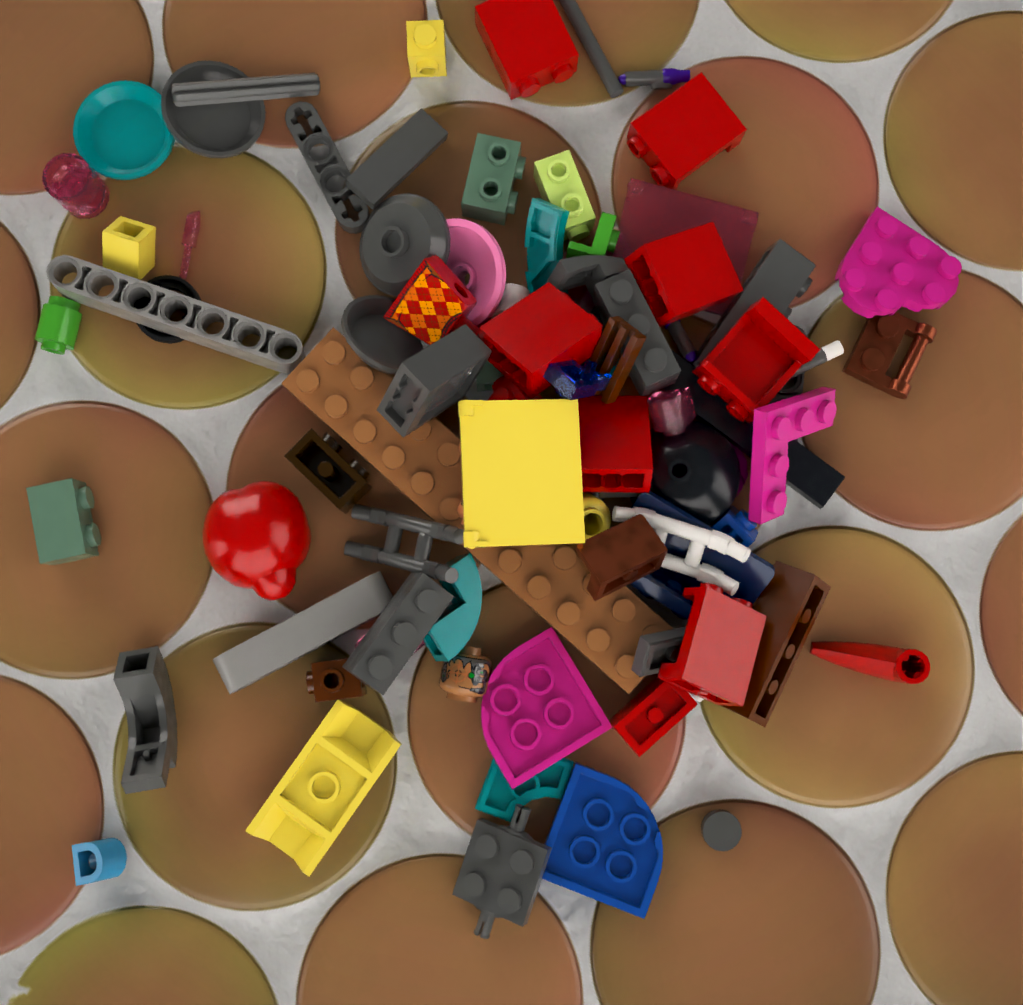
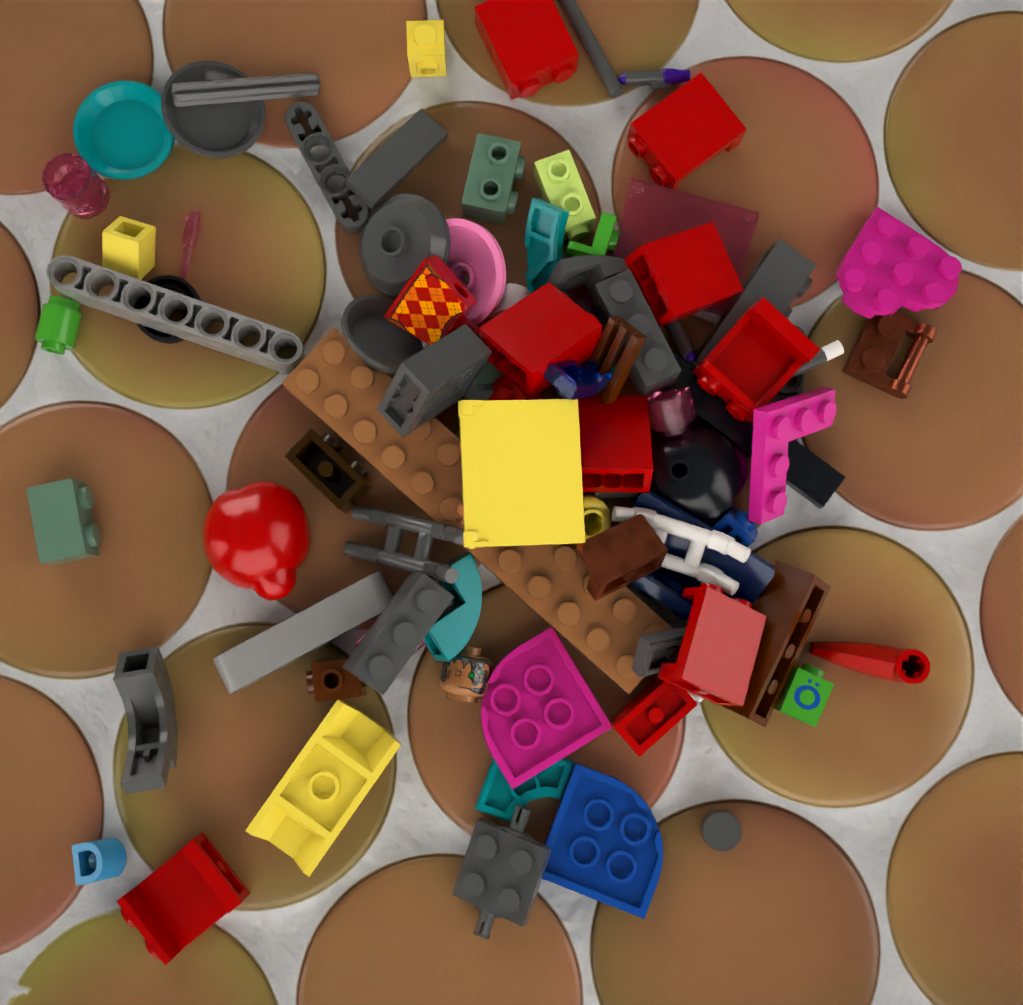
(182, 898): none -> red panel
(805, 694): none -> bright green brick

